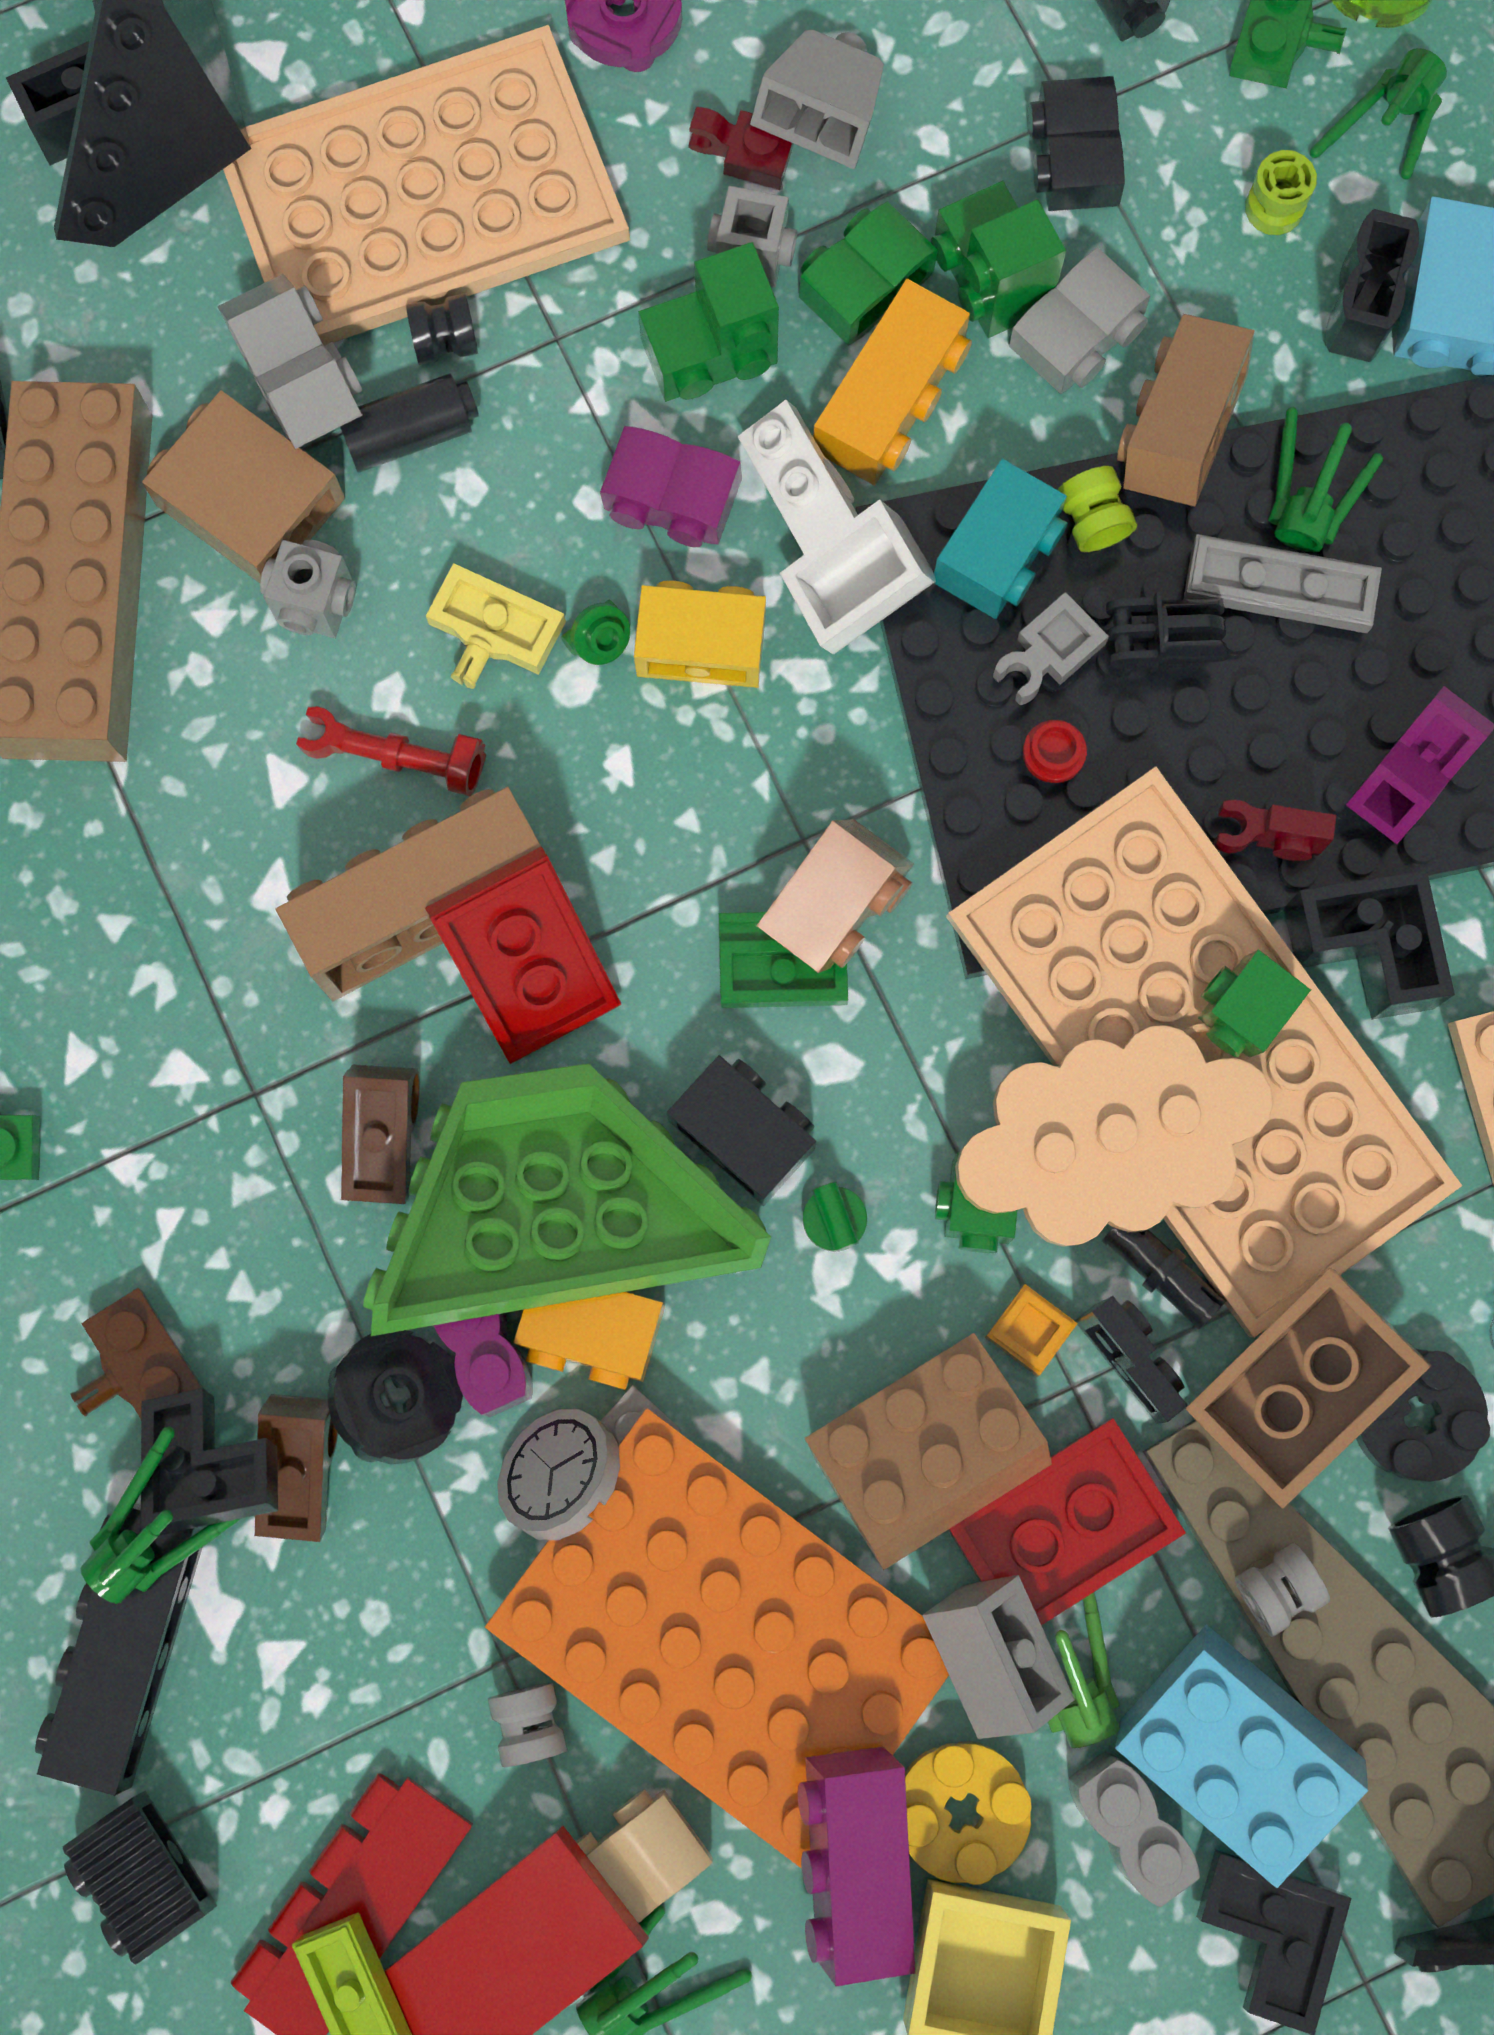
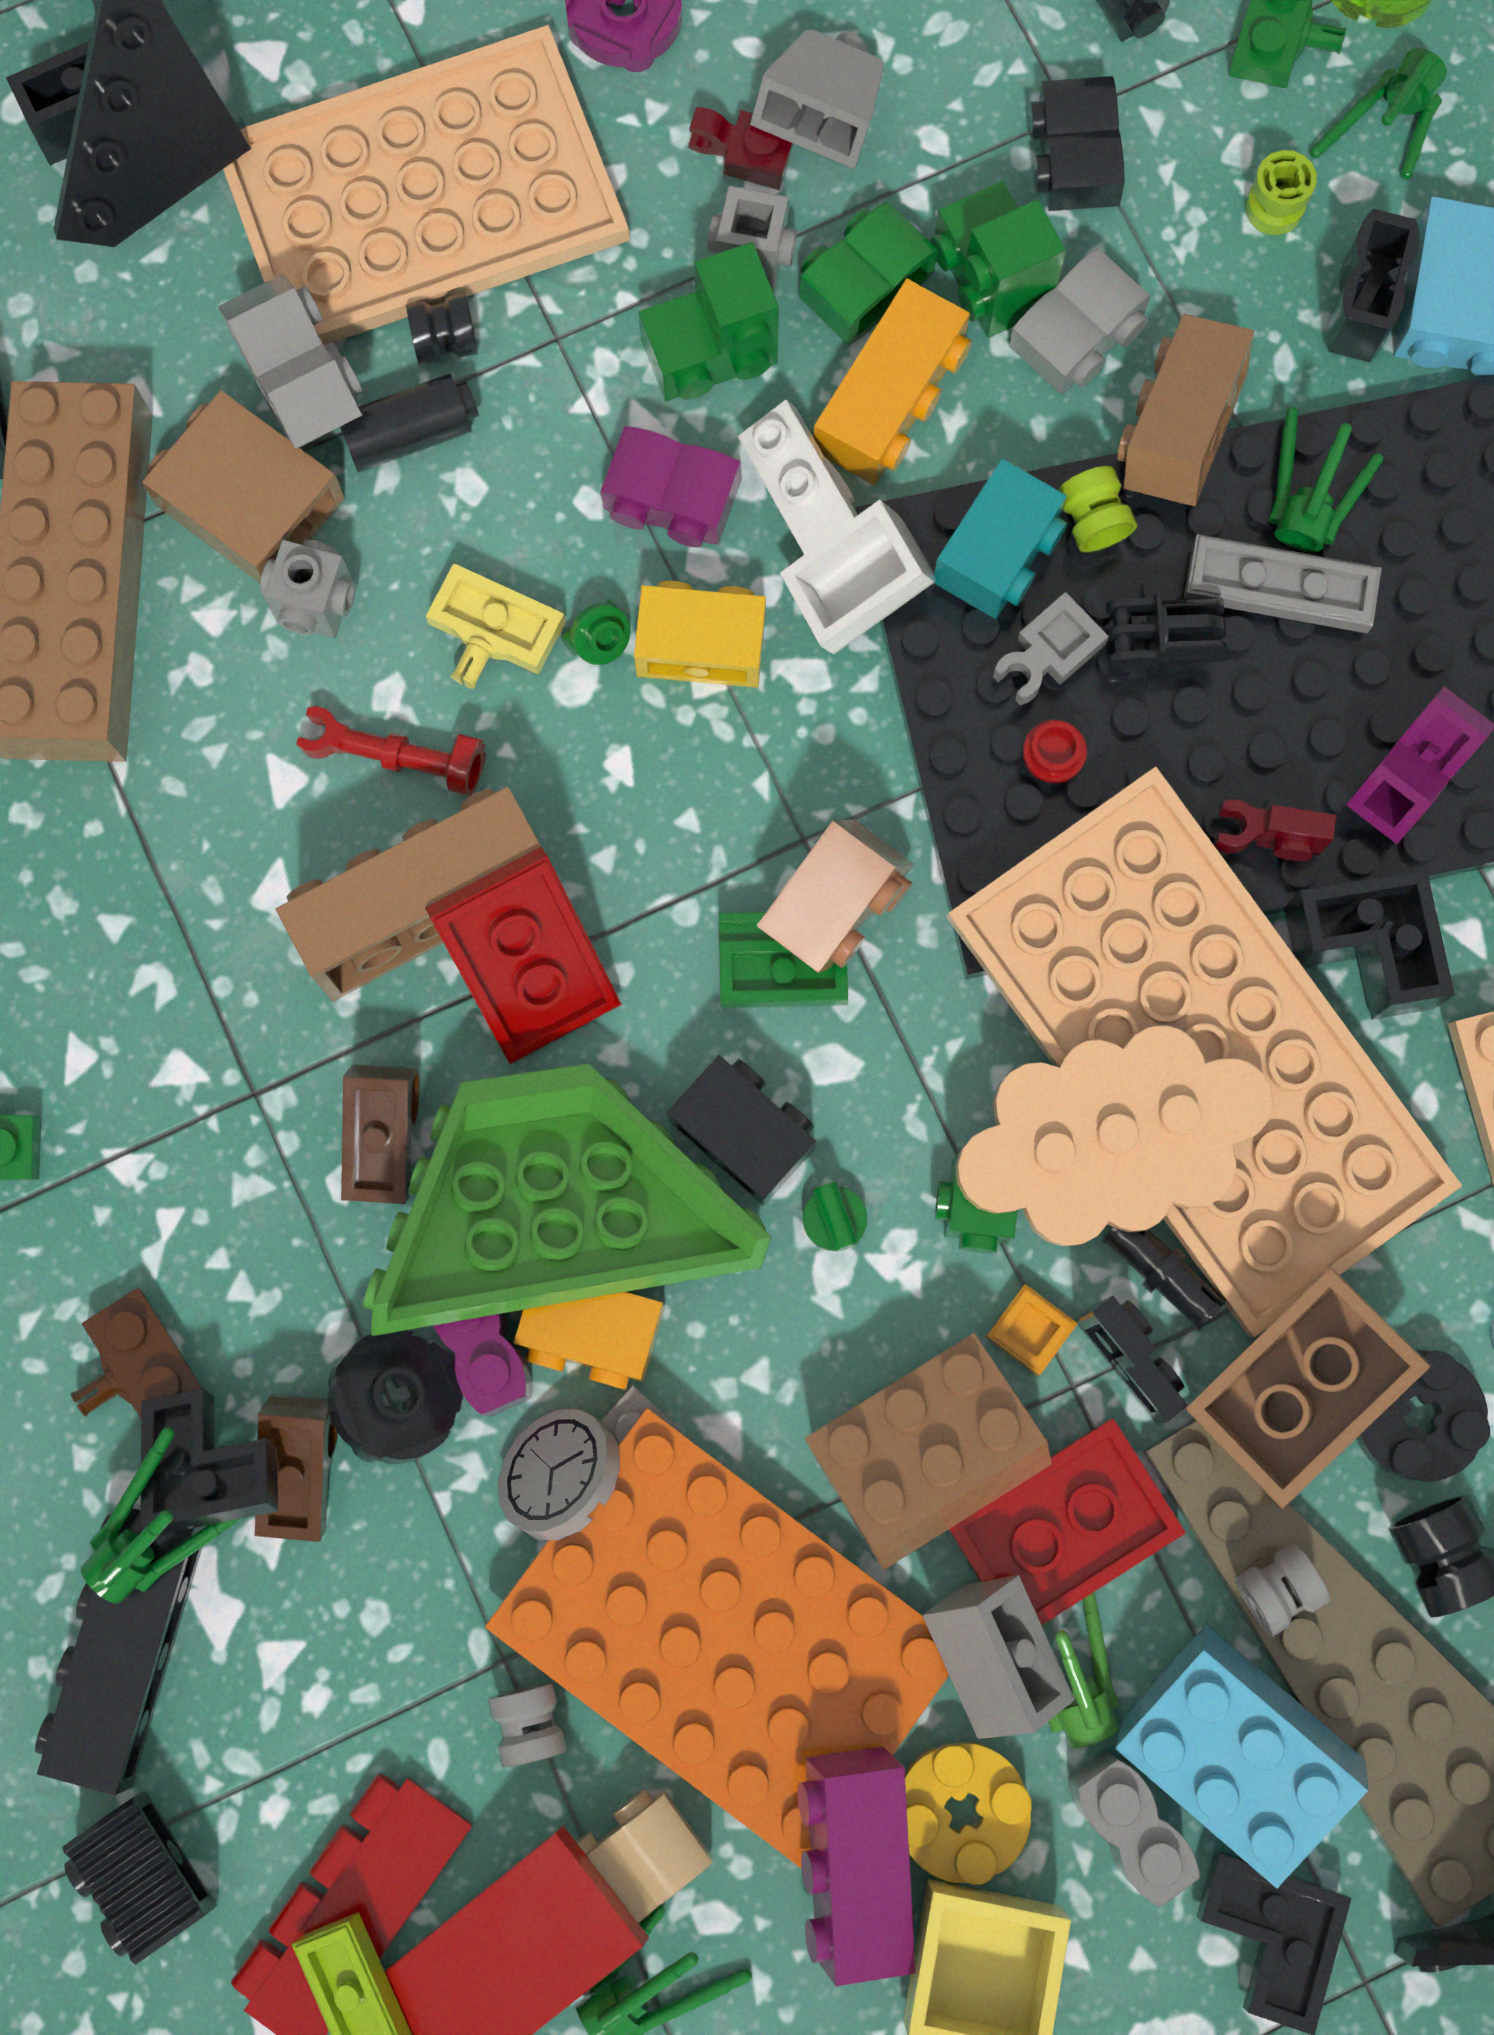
(1250, 1004): green brick -> none

